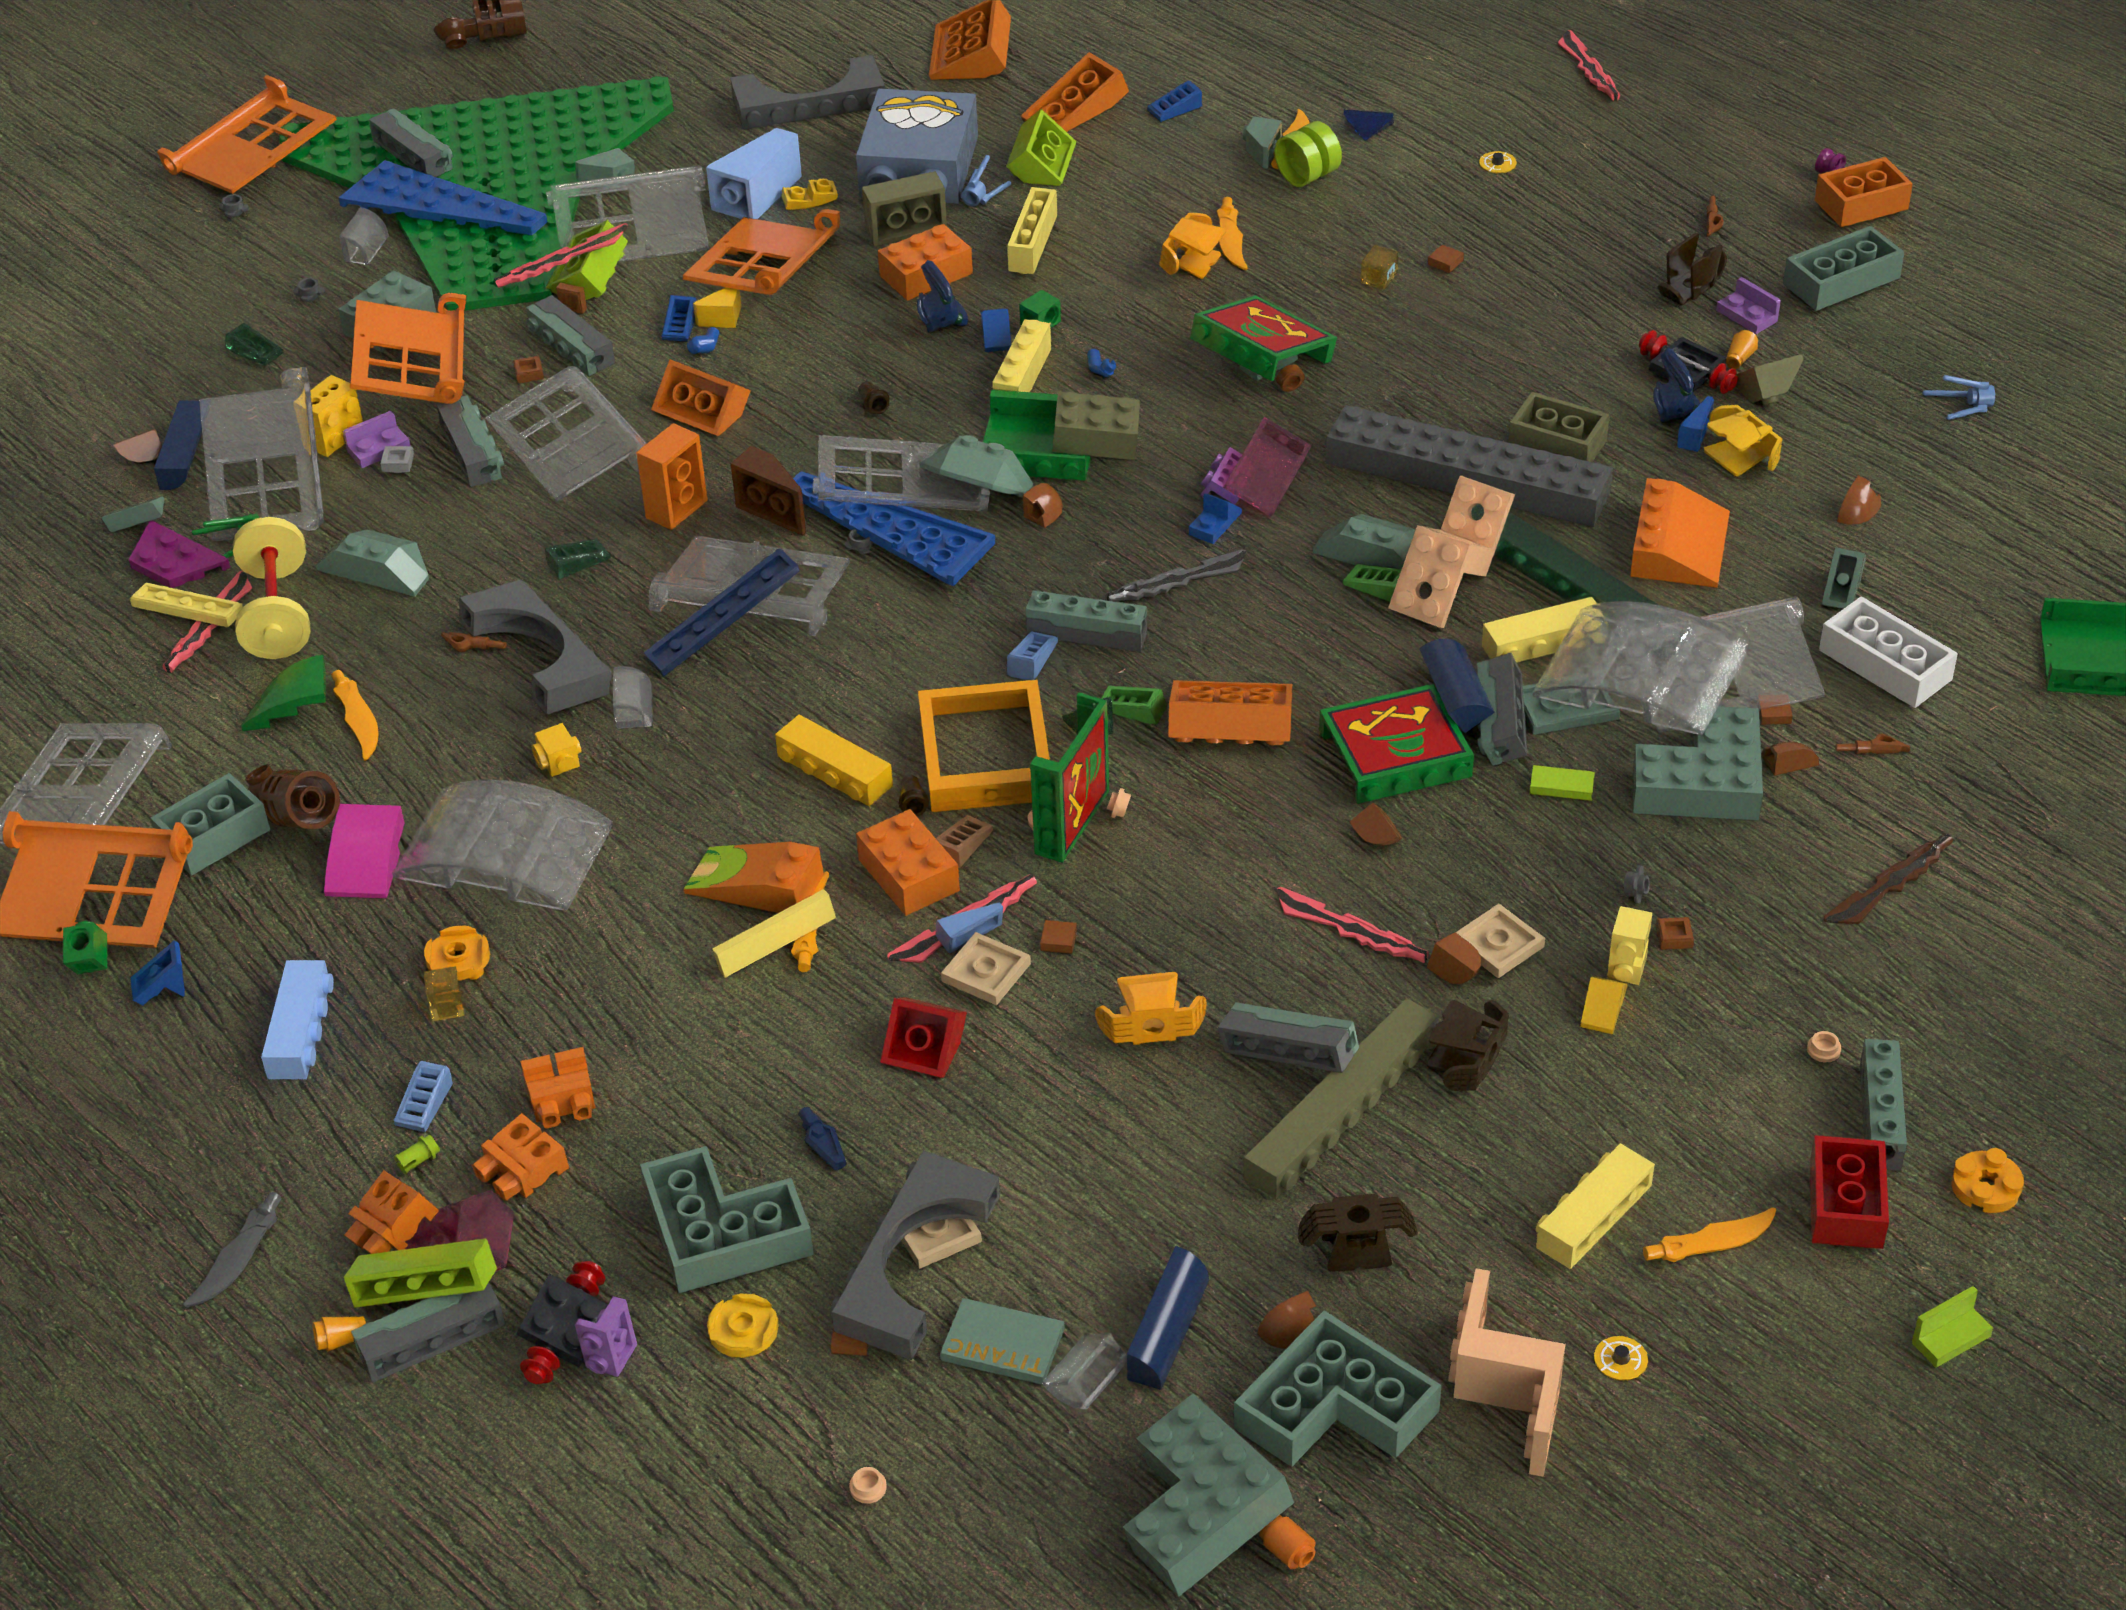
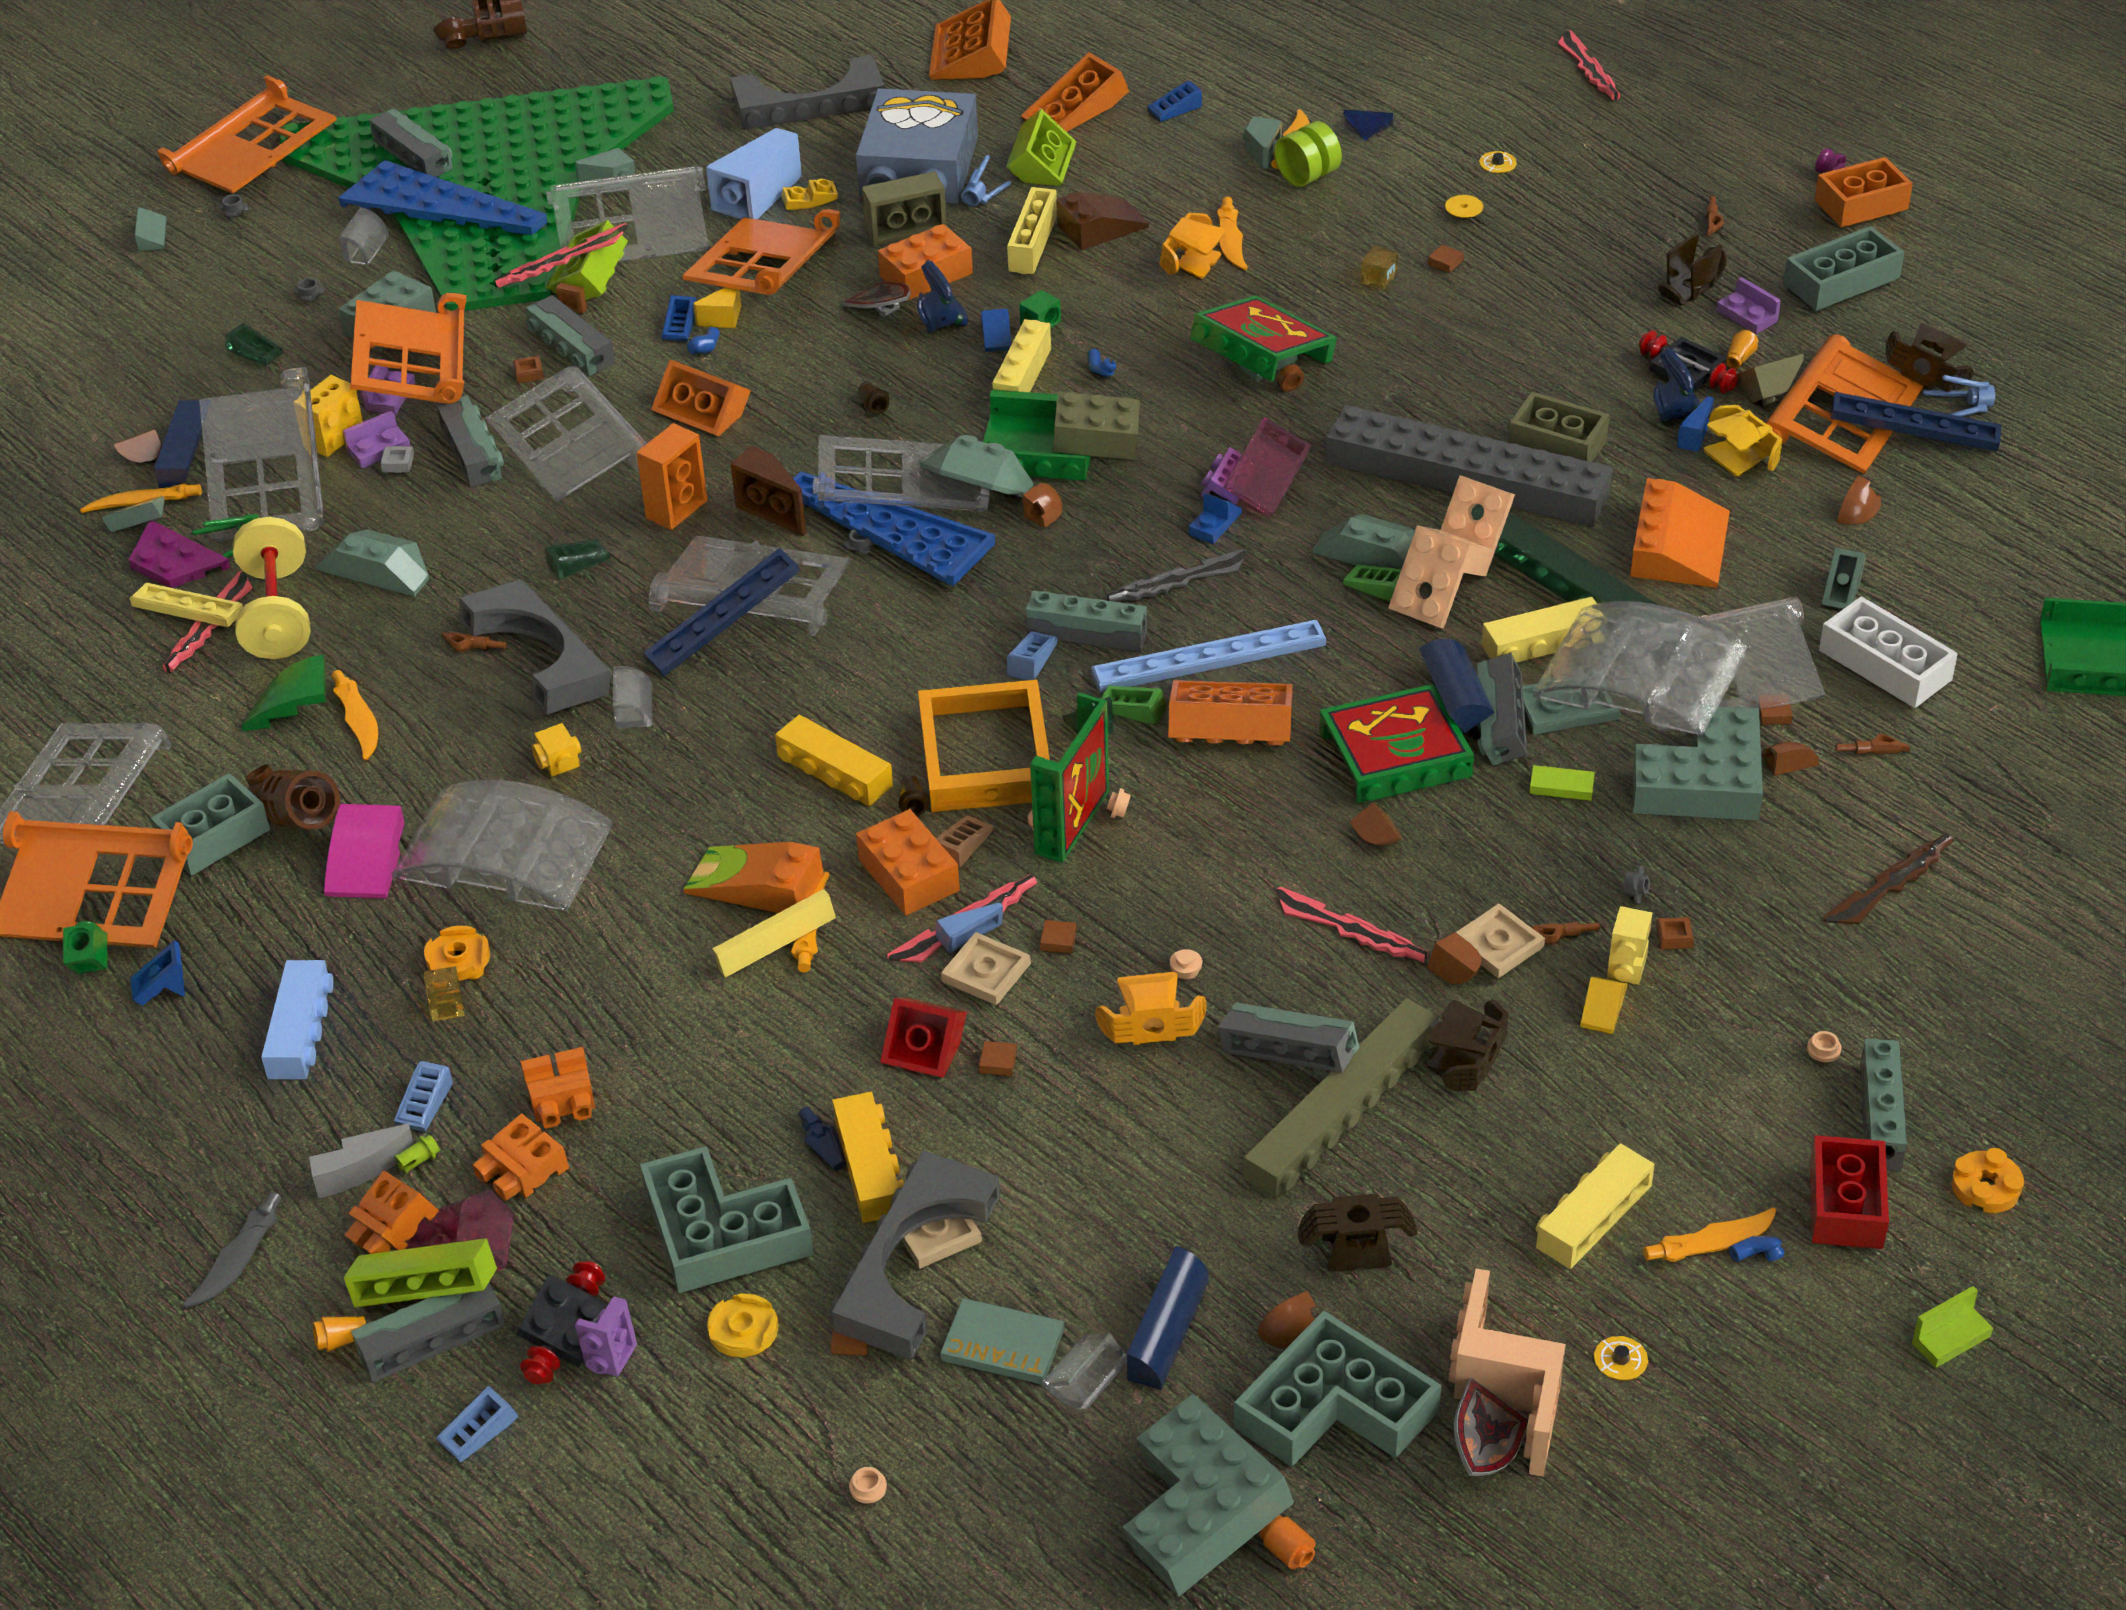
(138, 496): none -> light orange sword
(150, 230): none -> sand green slope
(359, 1160): none -> light grey slope
(383, 402): none -> medium lavender bracket
(477, 1408): none -> medium blue slope
(867, 1153): none -> yellow brick
(879, 296): none -> shield
(998, 1058): none -> dark orange tile
(1096, 218): none -> reddish brown slope
(1186, 963): none -> light nougat plate
(1209, 655): none -> light blue tile
(1464, 206): none -> yellow piece
(1486, 1430): none -> shield
(1555, 931): none -> dark orange hand
(1757, 1244): none -> blue arm
(1846, 371): none -> orange door
(1916, 421): none -> dark blue plate
(1924, 365): none -> dark brown piece

